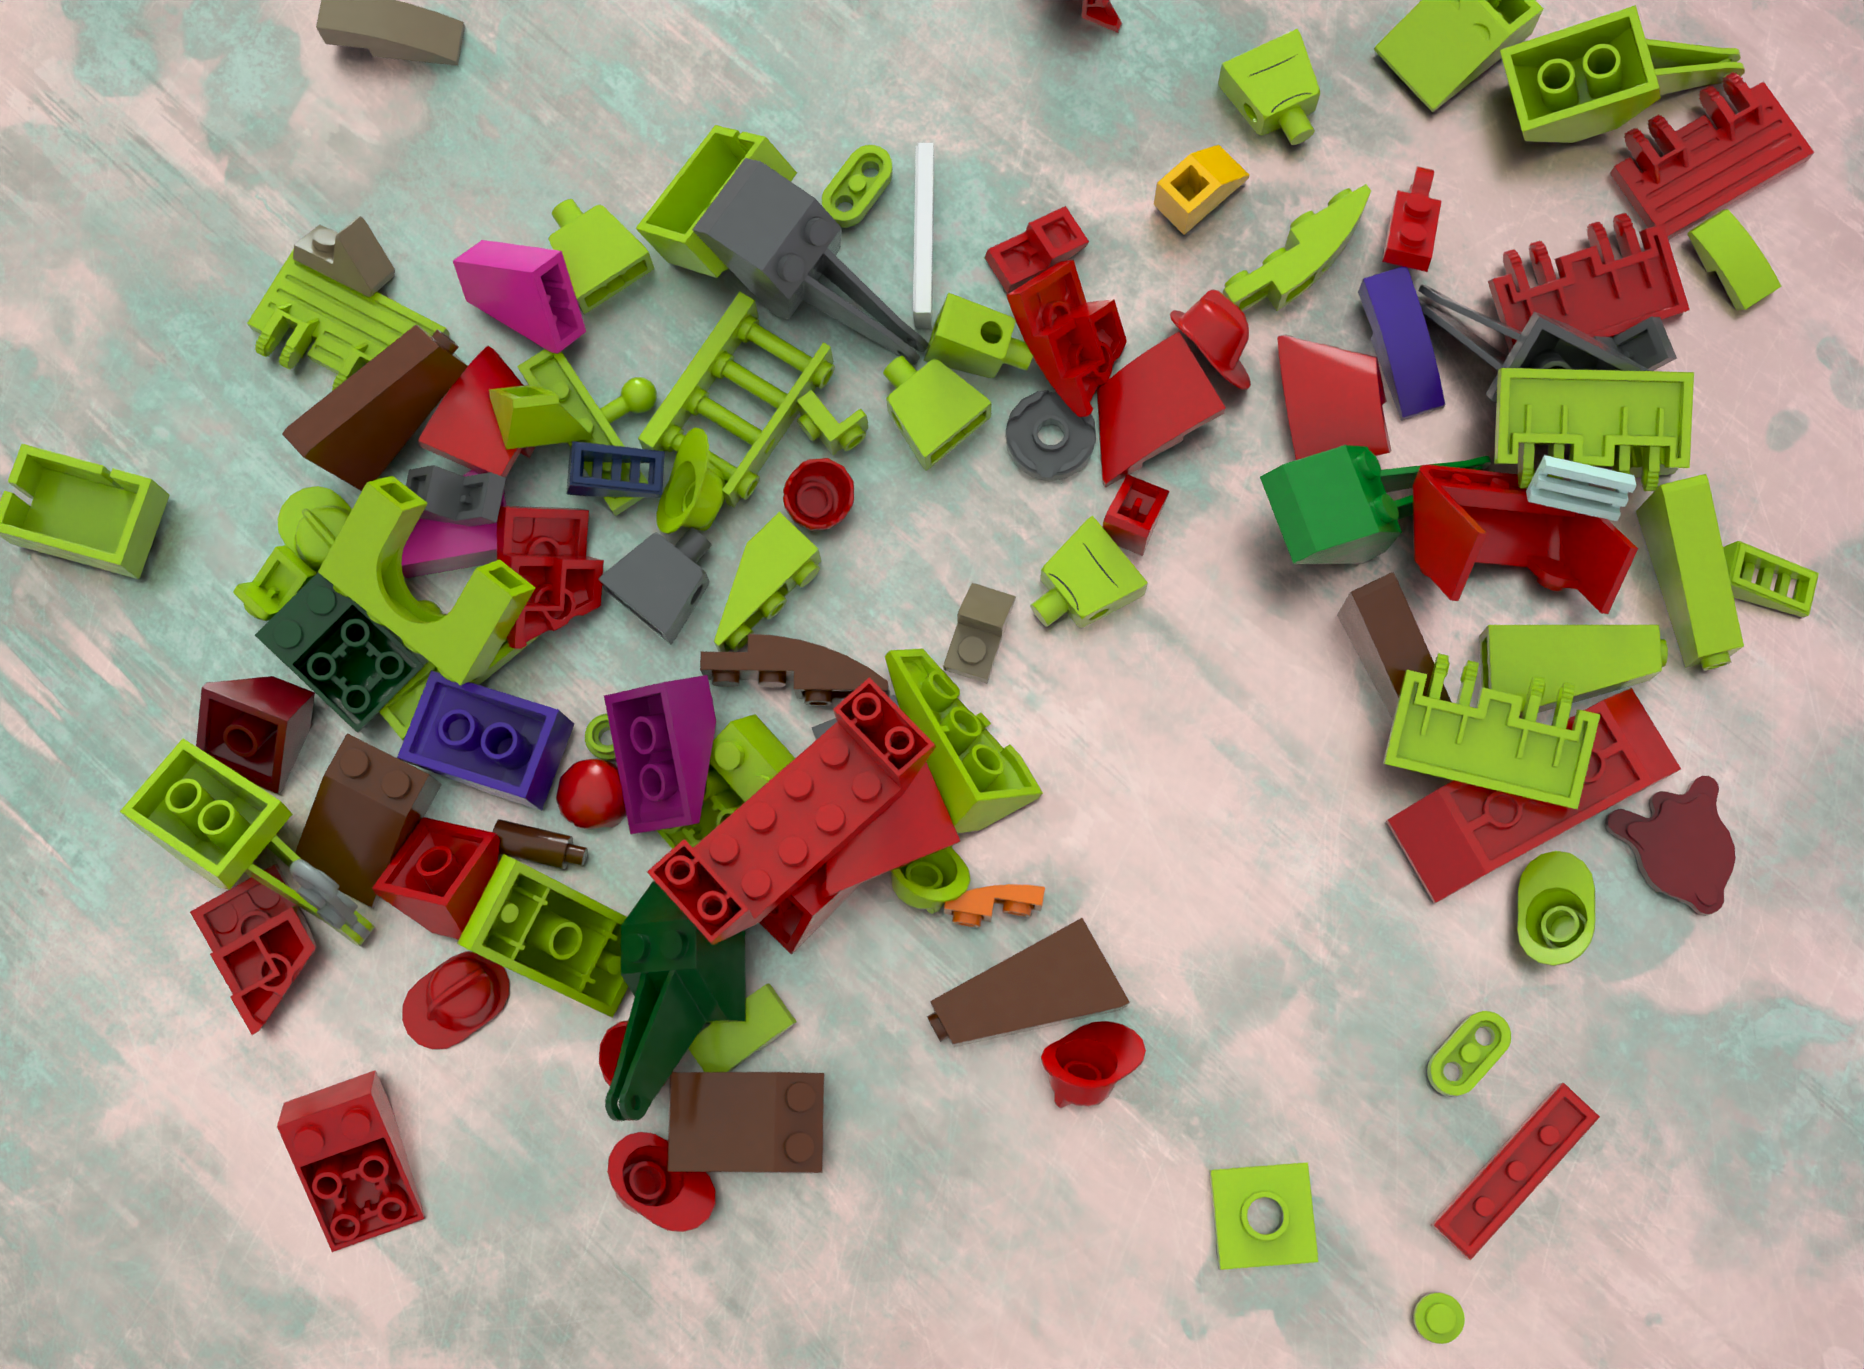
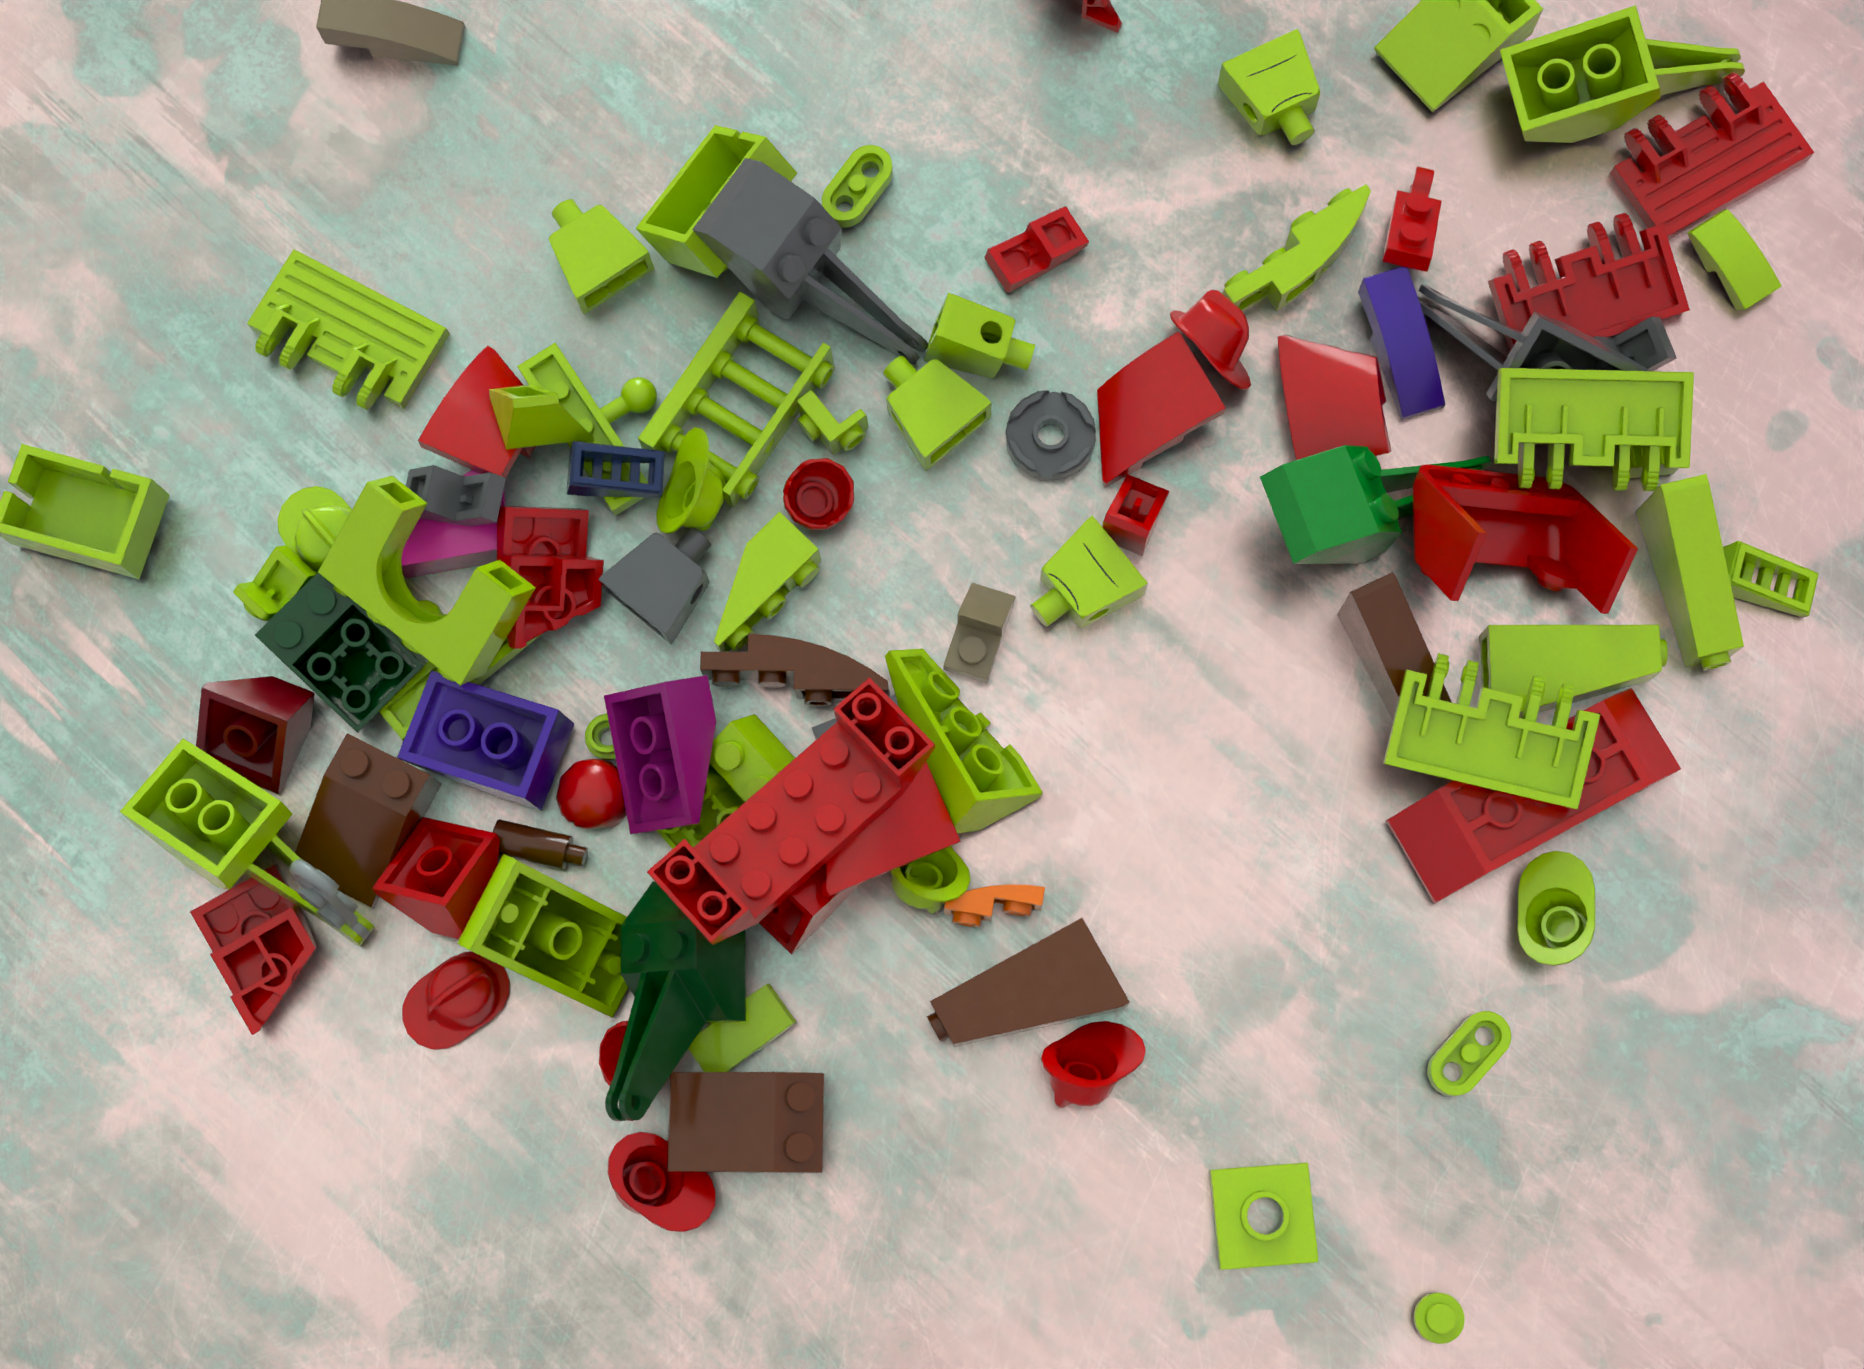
(347, 256): dark tan slope -> none
(351, 1160): red slope -> none
(378, 407): reddish brown slope -> none
(523, 290): dark pink slope -> none
(923, 236): white tile -> none
(1067, 335): red slope -> none
(1198, 186): yellow slope -> none
(1515, 1171): red tile -> none
(1577, 494): light aqua tile -> none
(1681, 845): dark red tile -> none

